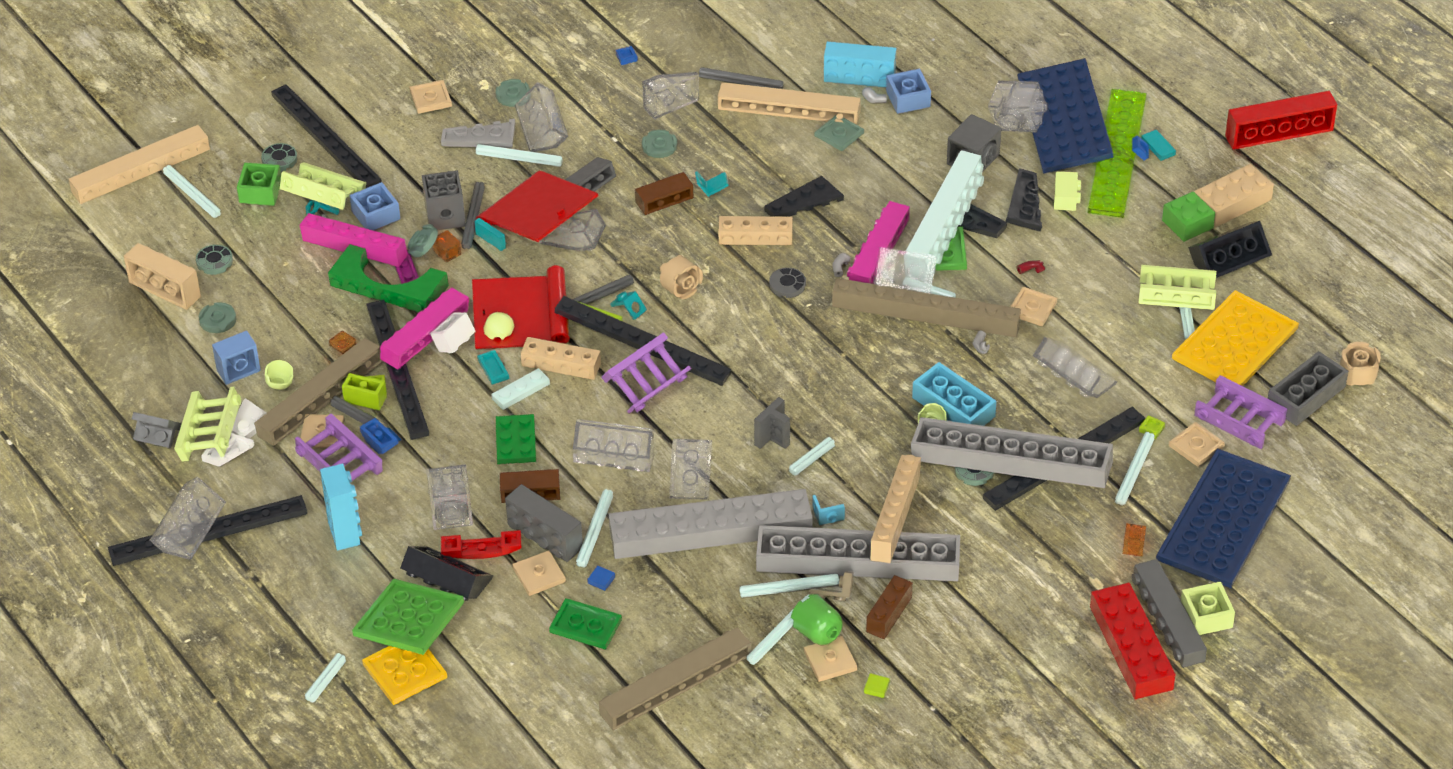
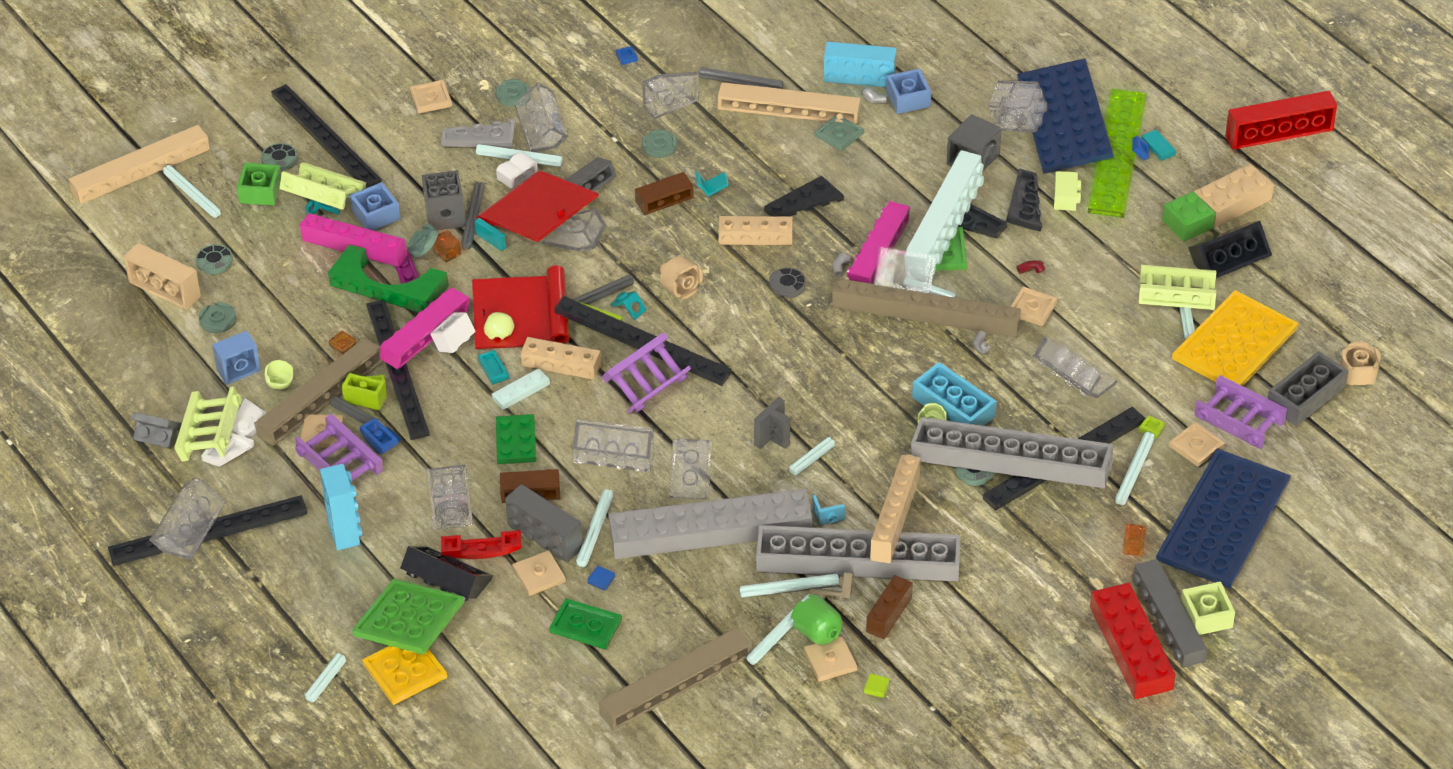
(516, 170): none -> white brick

